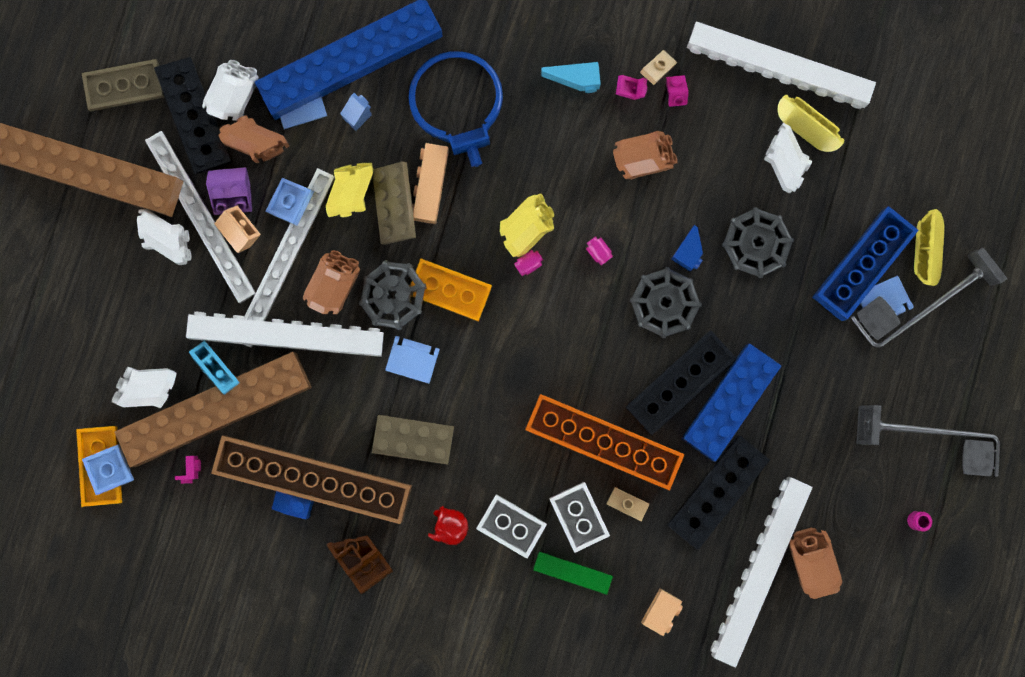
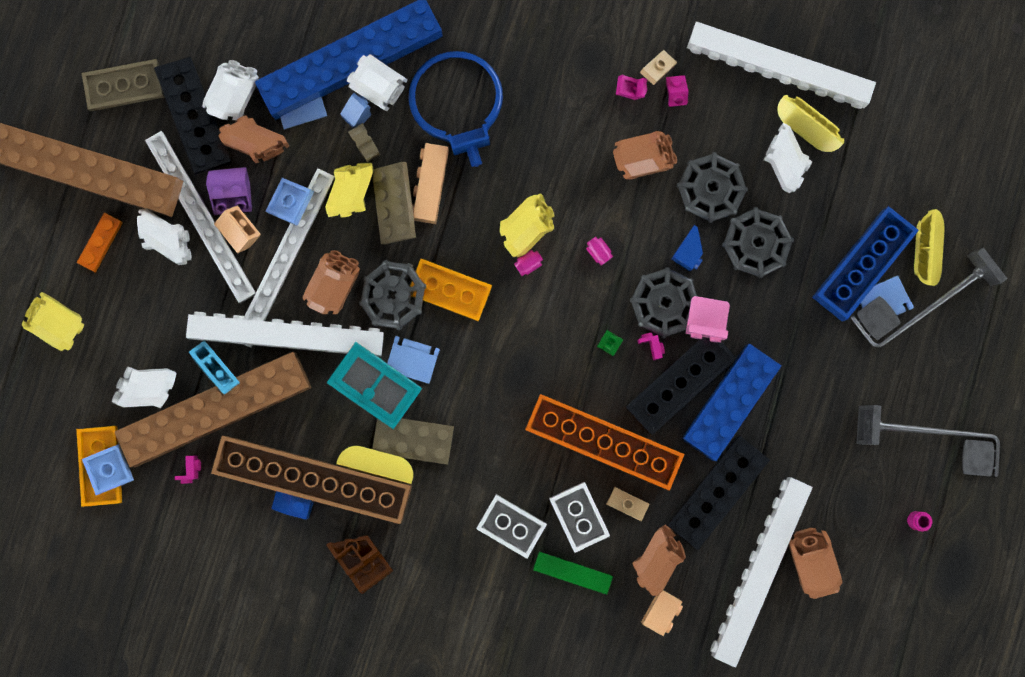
(53, 322): none -> light yellow brick
(99, 242): none -> orange plate
(364, 142): none -> dark tan leg
(374, 385): none -> teal door
(376, 82): none -> white brick
(376, 463): none -> light yellow brick
(450, 527): red hair -> none
(577, 76): medium azure slope -> none
(610, 343): none -> green tile
(657, 348): none -> dark pink bracket
(659, 560): none -> nougat brick
(701, 188): none -> dark grey plate
(708, 319): none -> bright pink bracket

